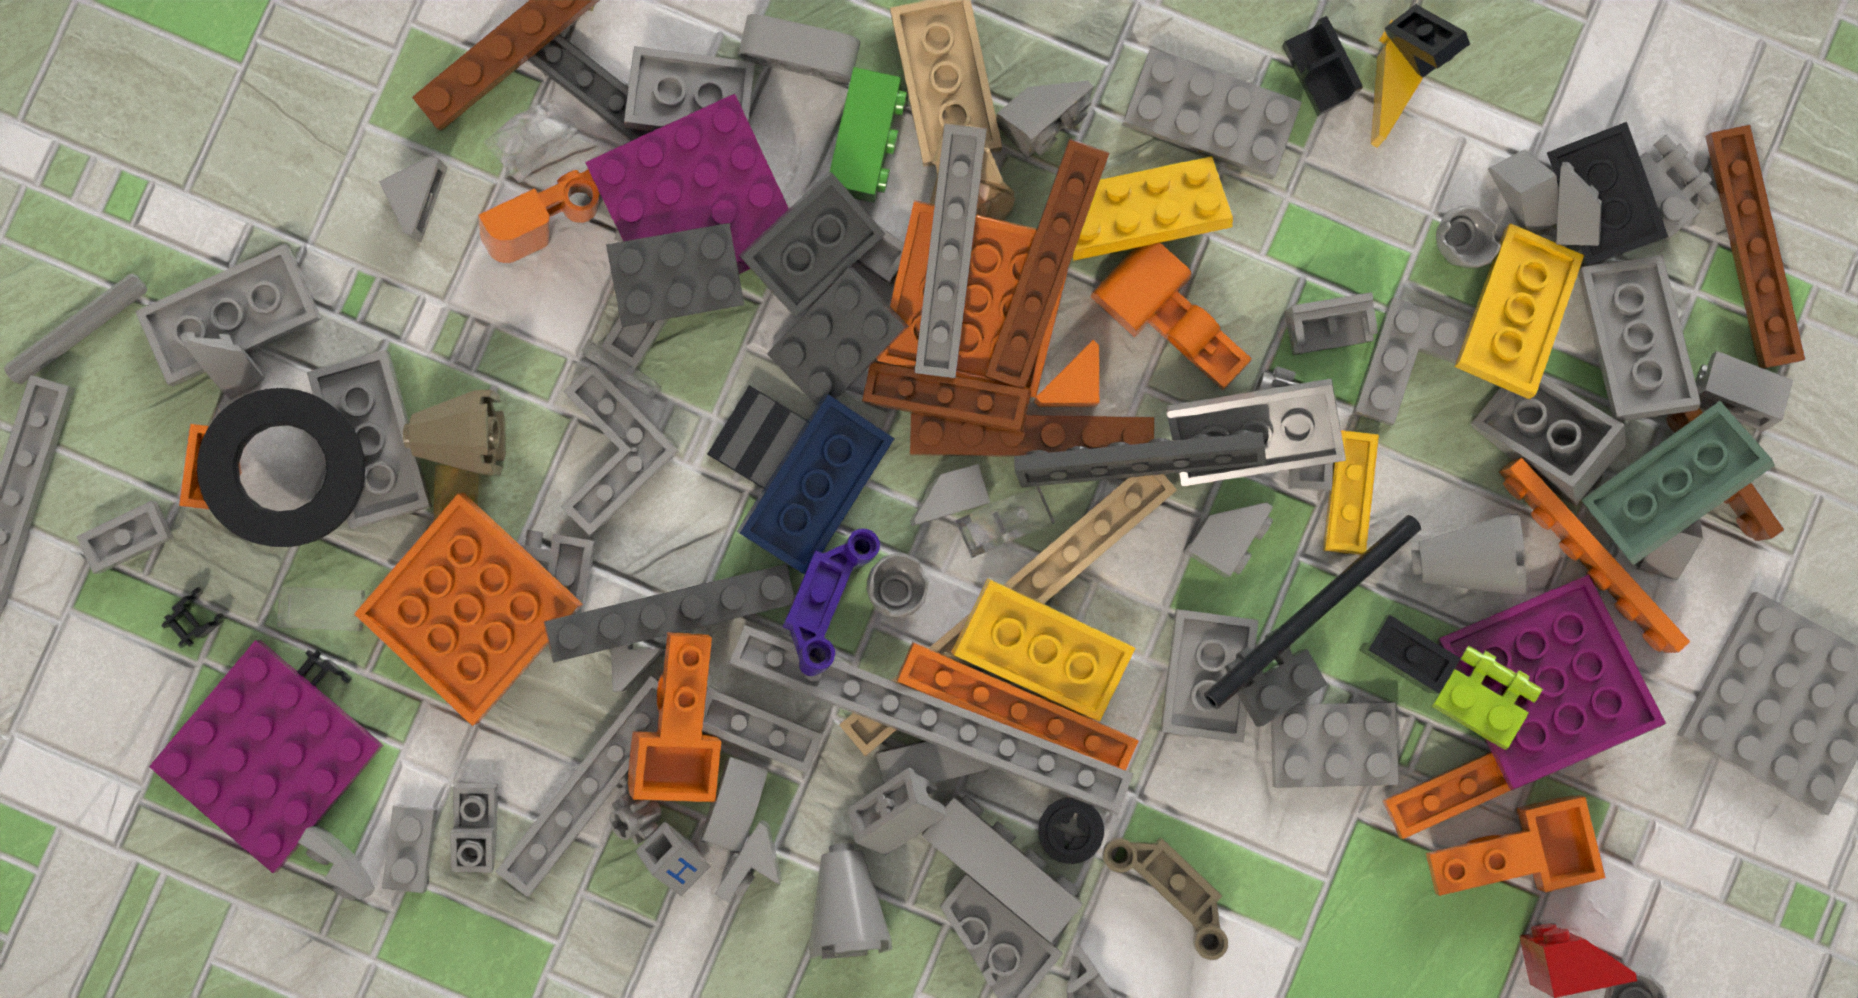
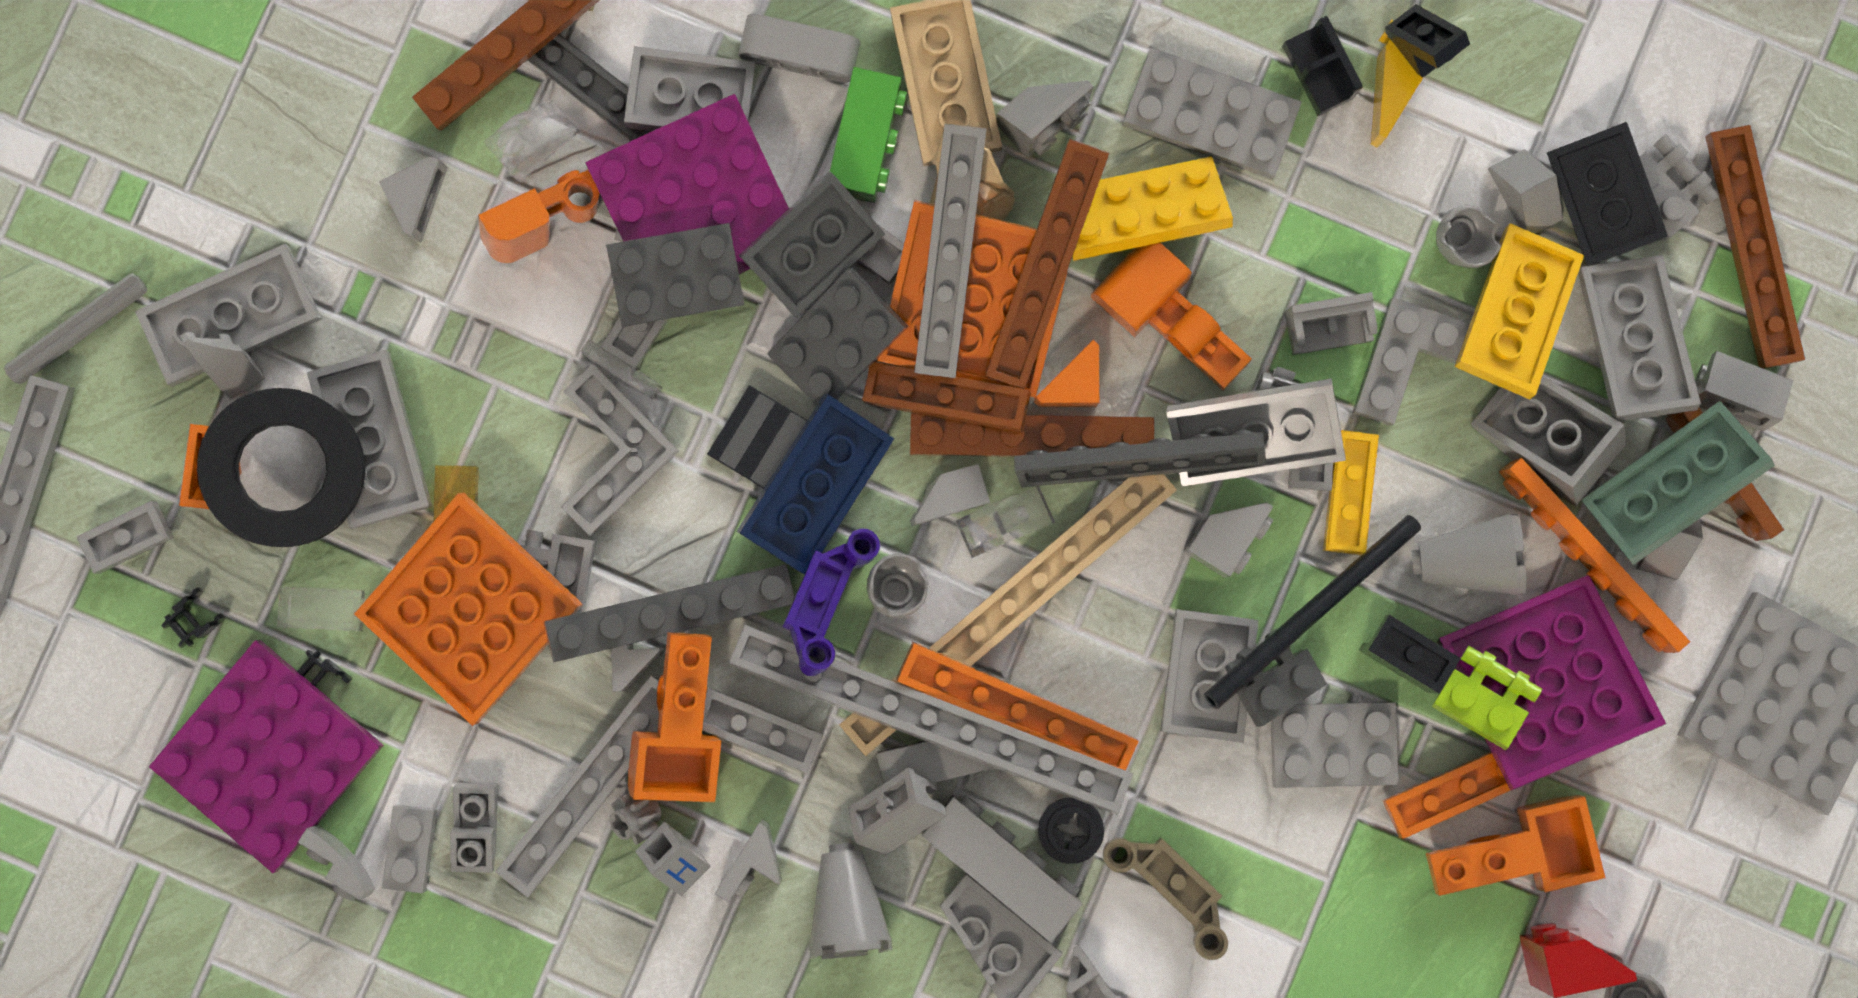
(460, 433): dark tan cone -> none
(734, 805): light grey slope -> none
(1043, 650): yellow plate -> none
(1577, 210): light grey slope -> none

